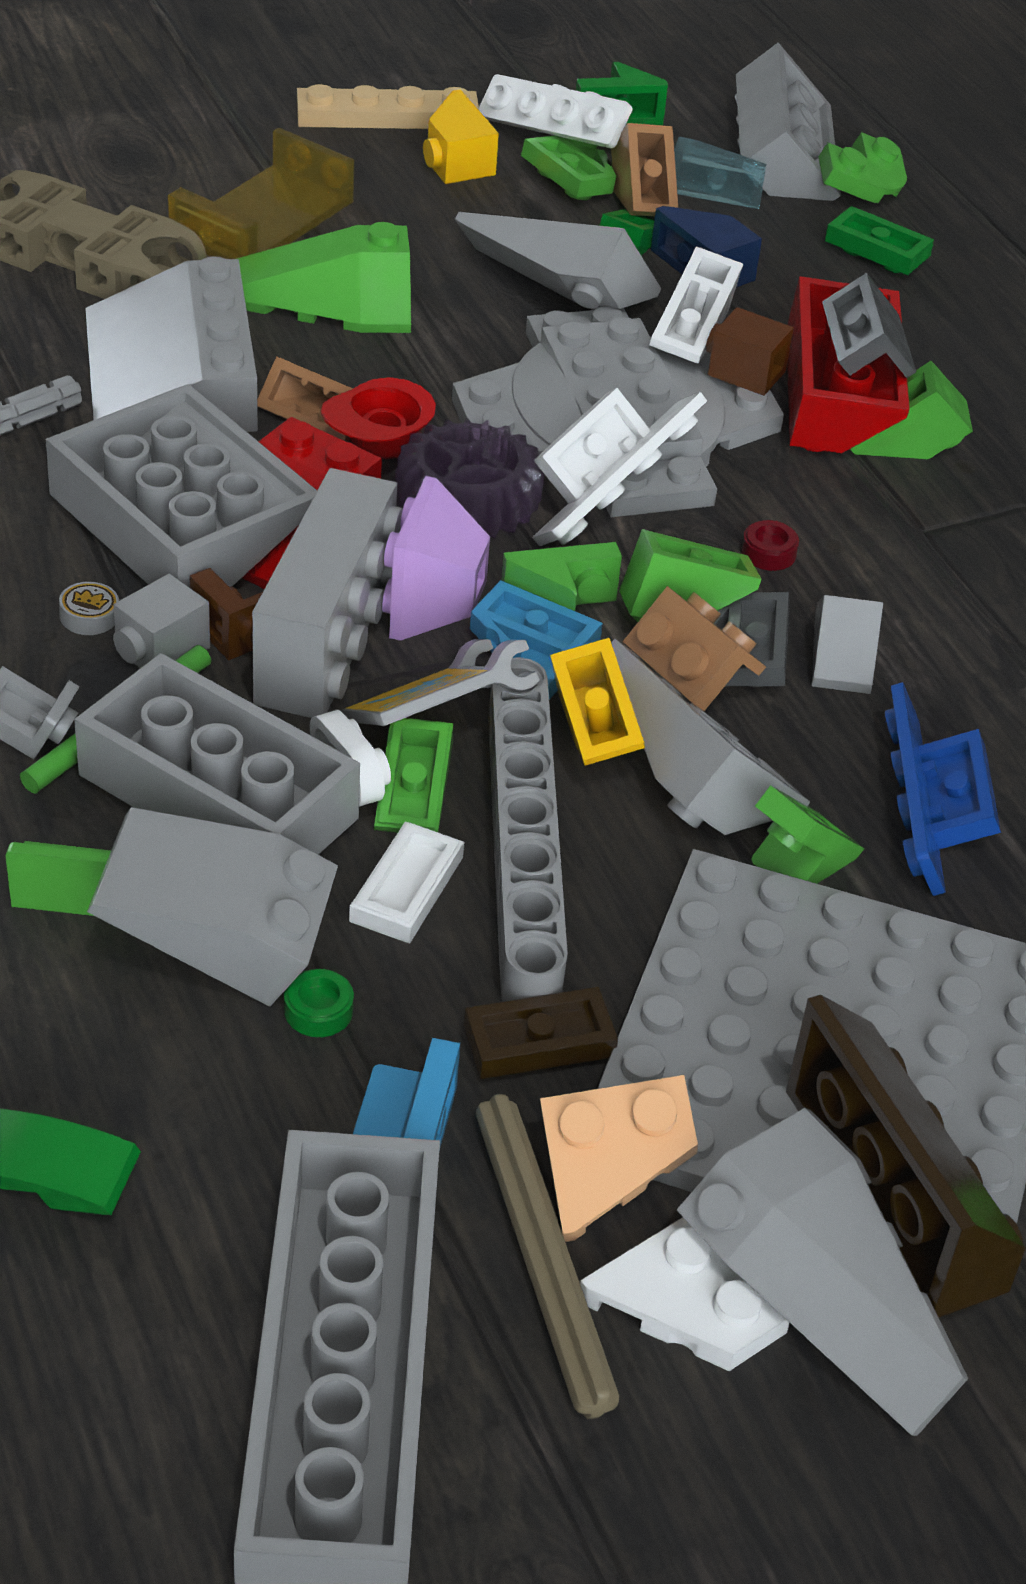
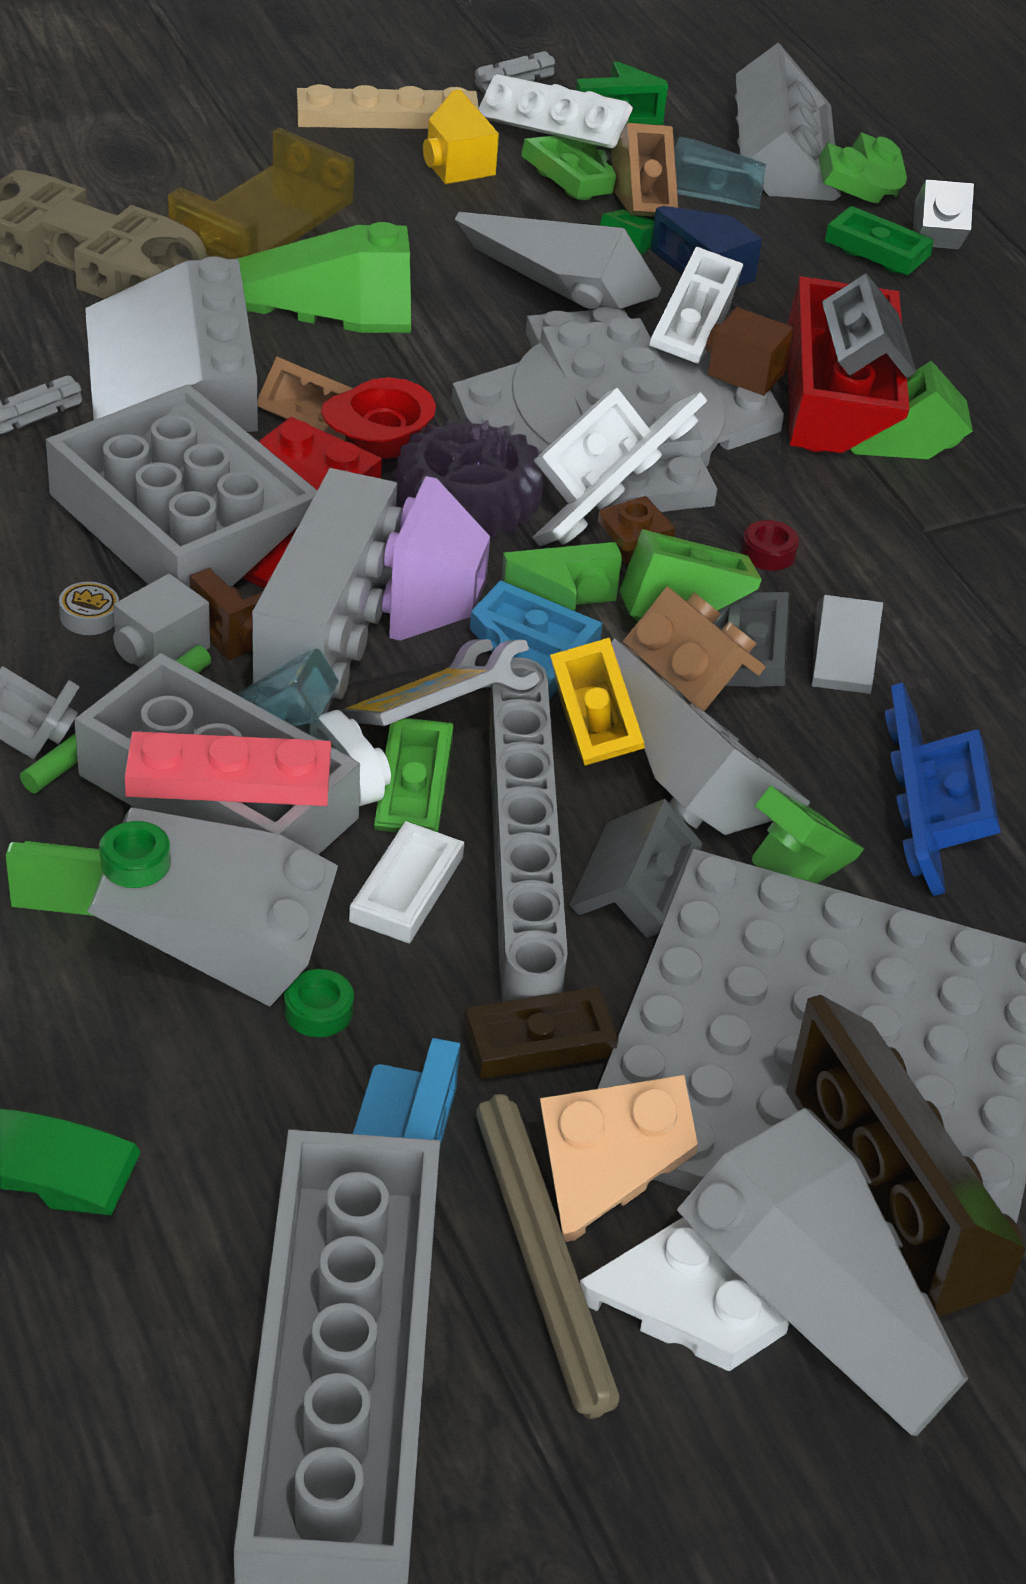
(135, 854): none -> green tile
(228, 768): none -> coral plate
(296, 689): none -> clear light blue slope
(538, 65): none -> light grey axle
(627, 520): none -> reddish brown bracket
(638, 866): none -> dark grey panel
(944, 212): none -> brick

